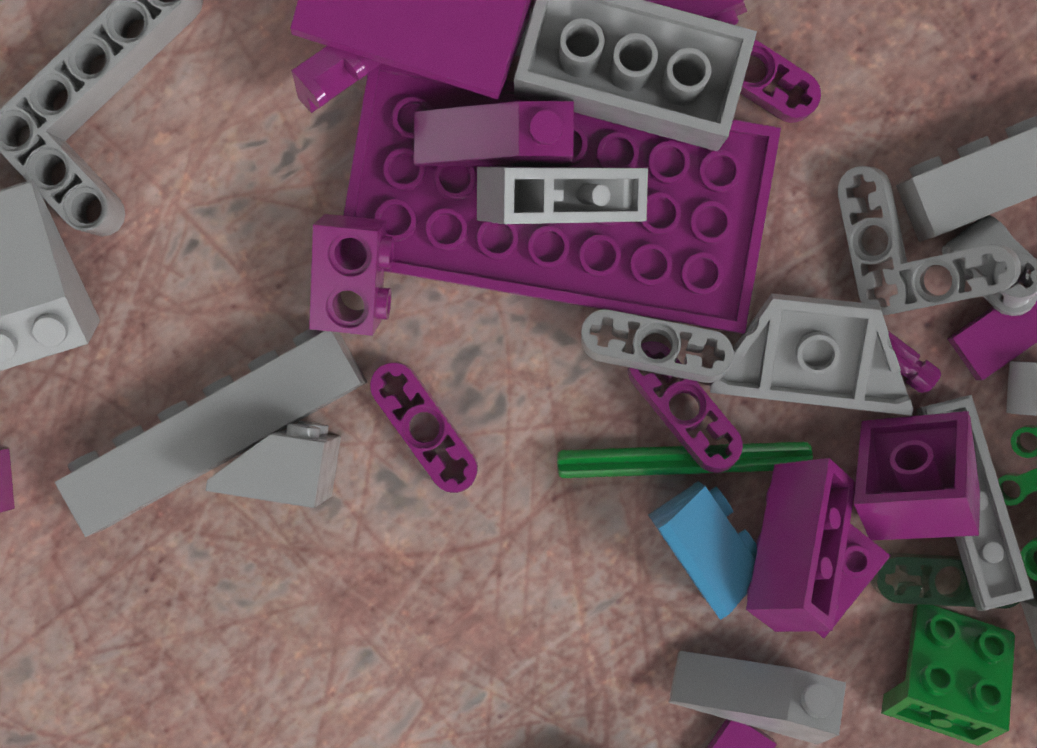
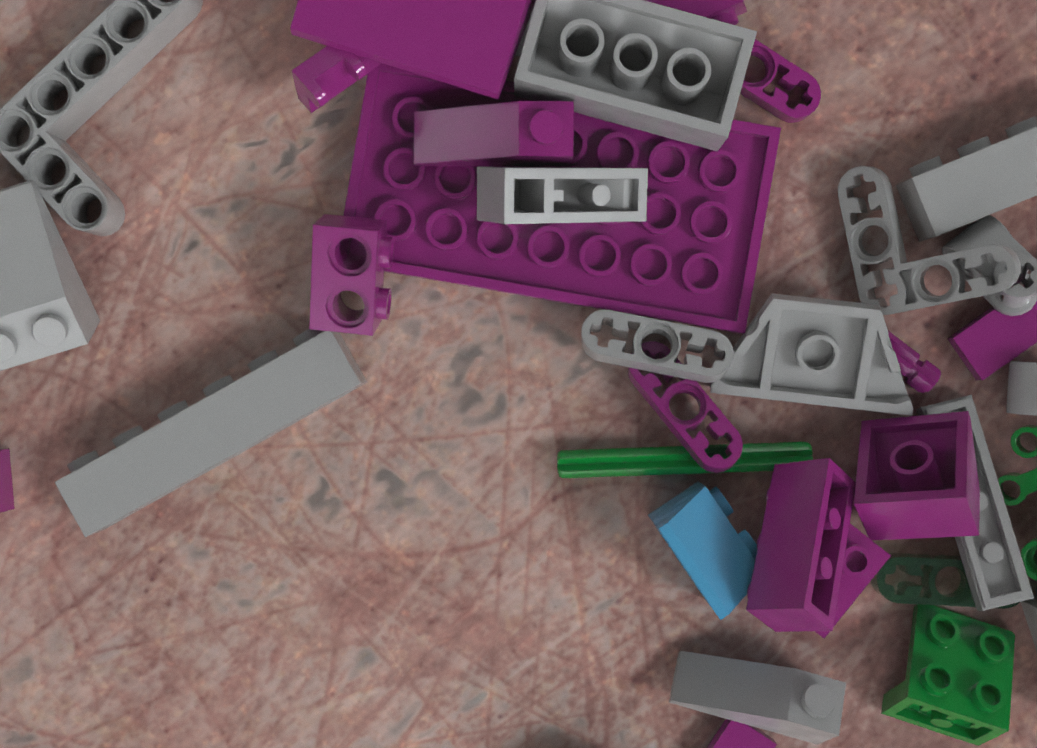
(284, 467): light grey slope -> none
(411, 389): magenta beam -> none

